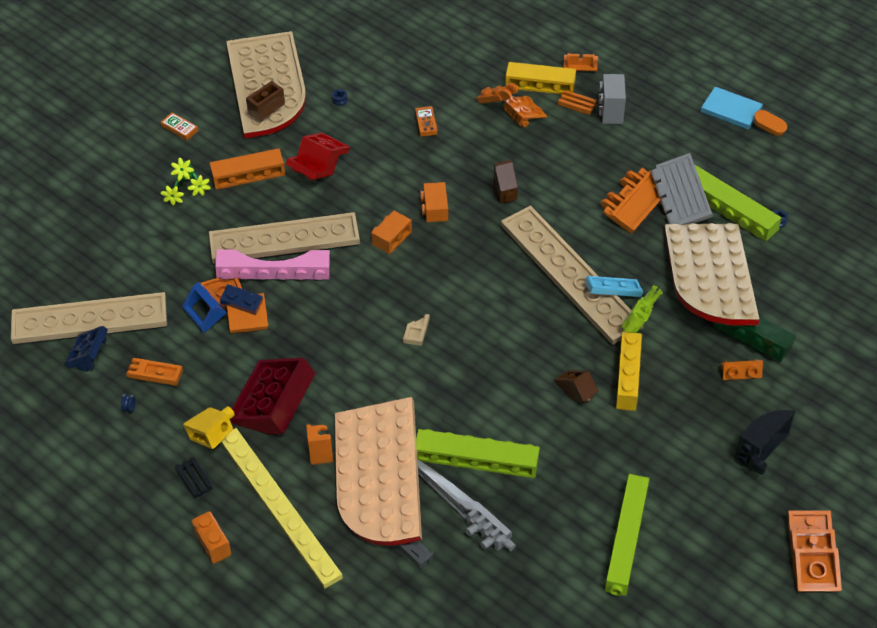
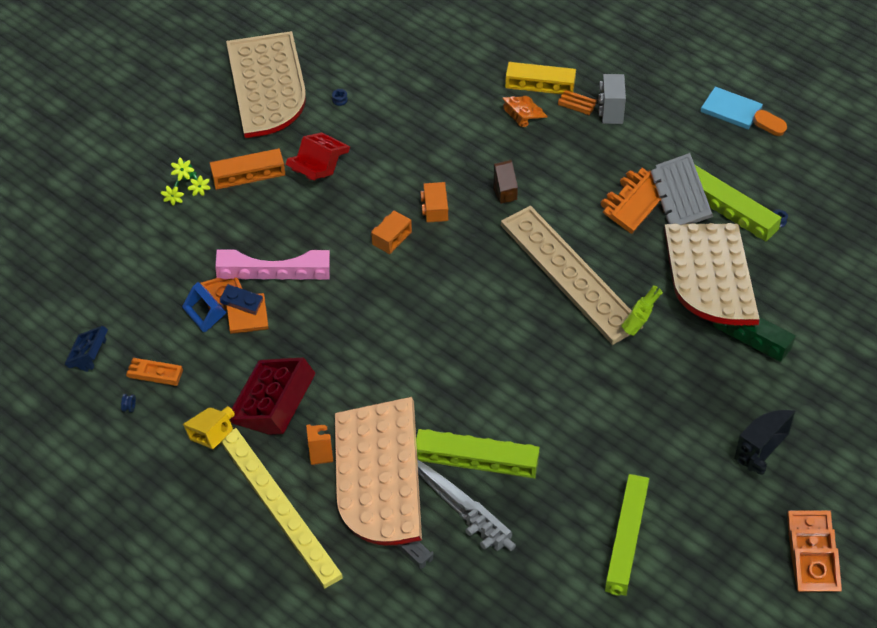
(79, 317): tan plate -> none
(179, 126): tile -> none
(187, 465): black tile -> none
(211, 537): orange brick -> none
(265, 101): reddish brown brick -> none
(287, 236): tan plate -> none
(416, 331): tan tile -> none
(426, 121): orange tile -> none
(497, 94): orange hinge -> none
(577, 385): reddish brown slope -> none
(587, 63): orange hinge -> none
(613, 286): medium azure tile -> none
(629, 371): yellow brick -> none
(742, 369): orange hinge -> none

